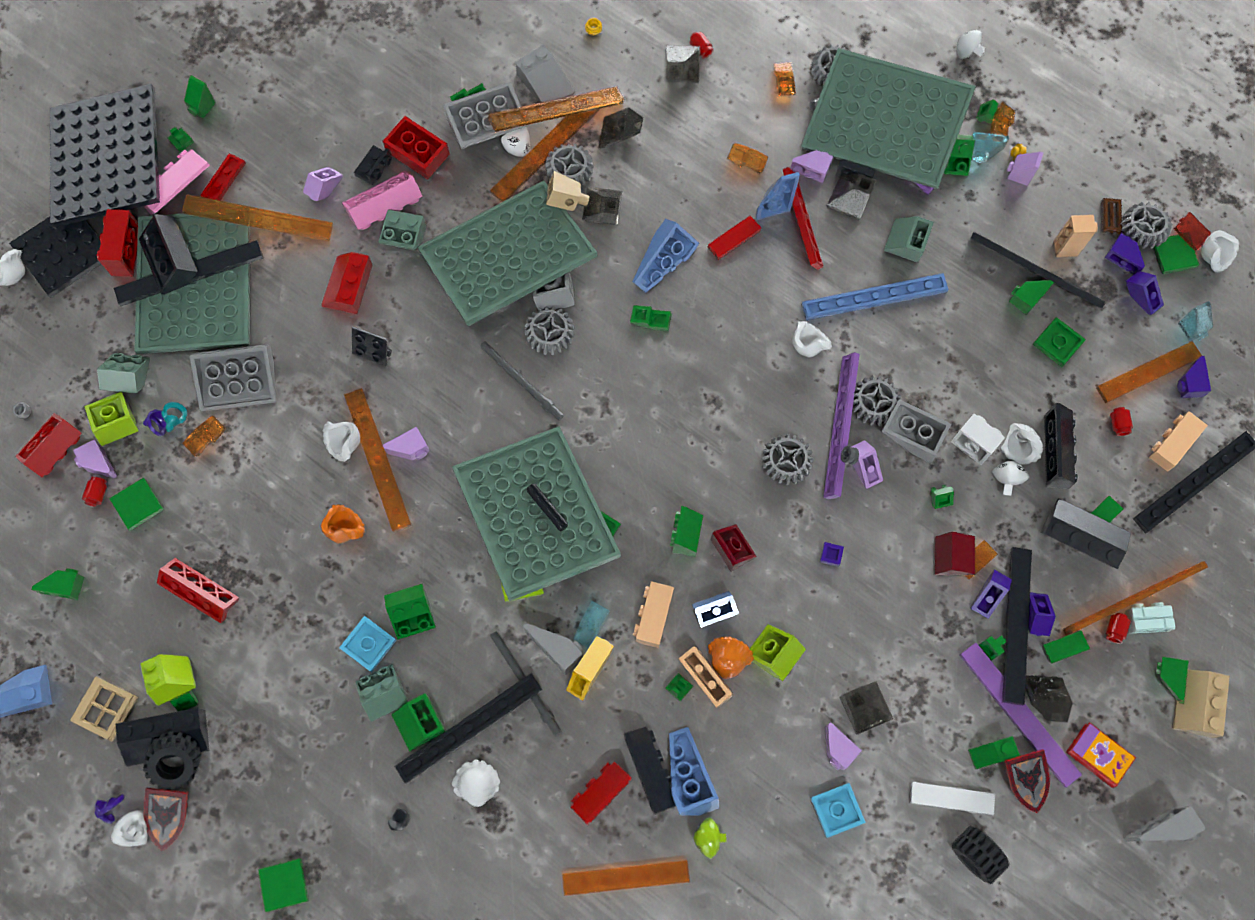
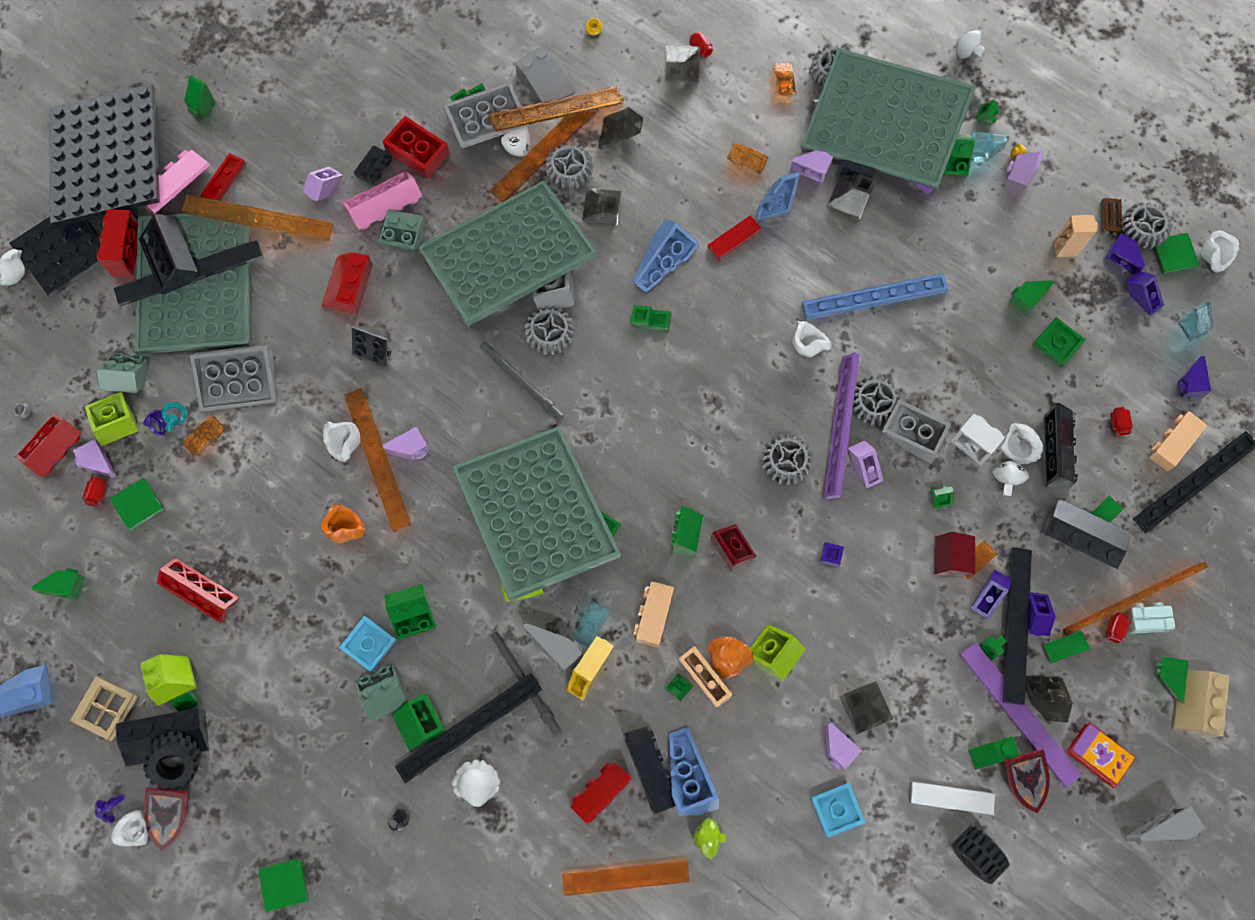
(179, 139): green tile -> none
(547, 507): black axle -> none
(565, 193): tan torso -> none
(715, 609): brick -> none
(805, 226): red tile -> none
(850, 455): dark grey bush -> none
(909, 237): sand green slope -> none
(1002, 120): clear orange slope -> none
(1037, 270): black tile -> none
(1148, 372): clear orange tile -> none
(1192, 231): clear red piece -> none

